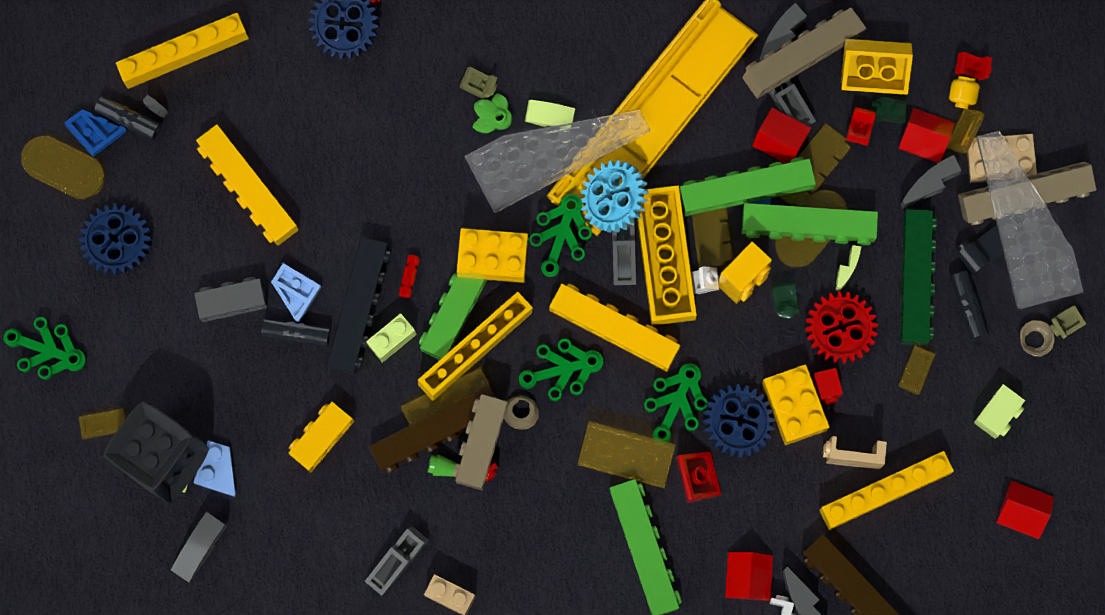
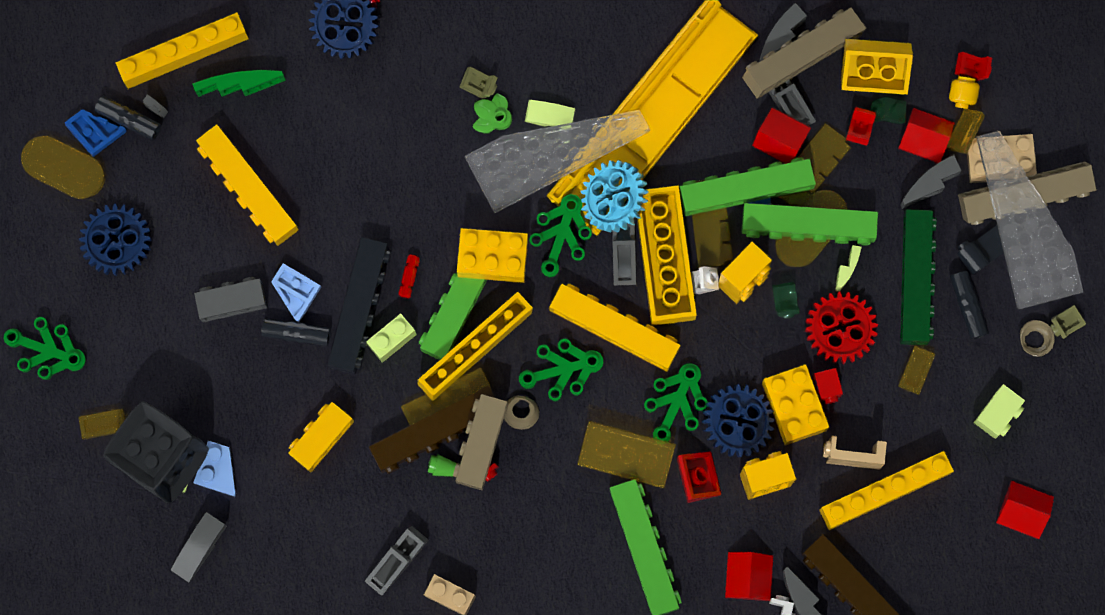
(248, 81): none -> green slope
(767, 475): none -> yellow brick

